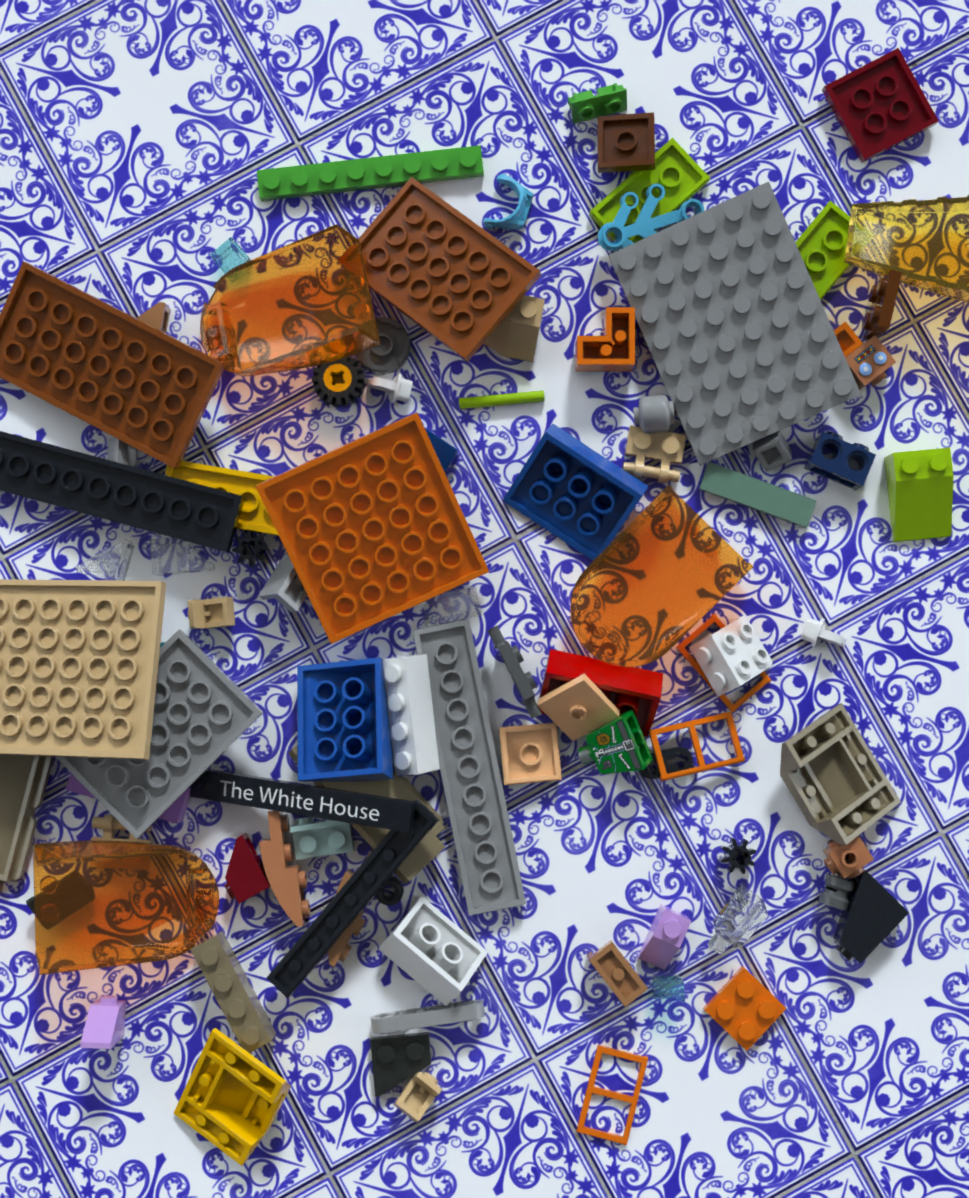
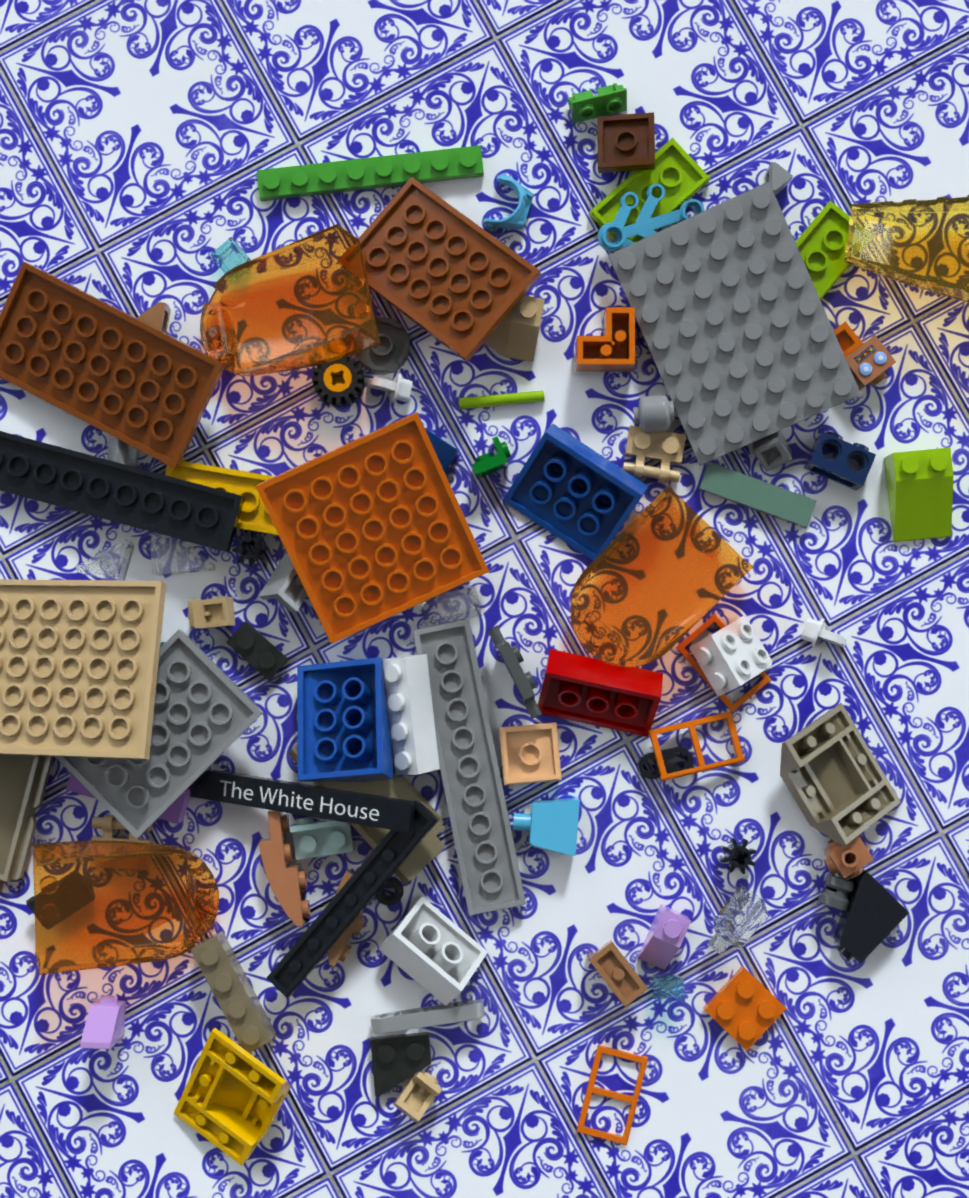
(245, 871): dark red slope -> none
(257, 650): none -> pearl dark grey plate
(488, 464): none -> green bracket
(551, 824): none -> medium azure torso
(578, 707): light nougat plate -> none
(617, 746): green torso -> none
(777, 177): none -> light grey slope
(880, 105): dark red plate -> none
(883, 301): reddish brown plate -> none

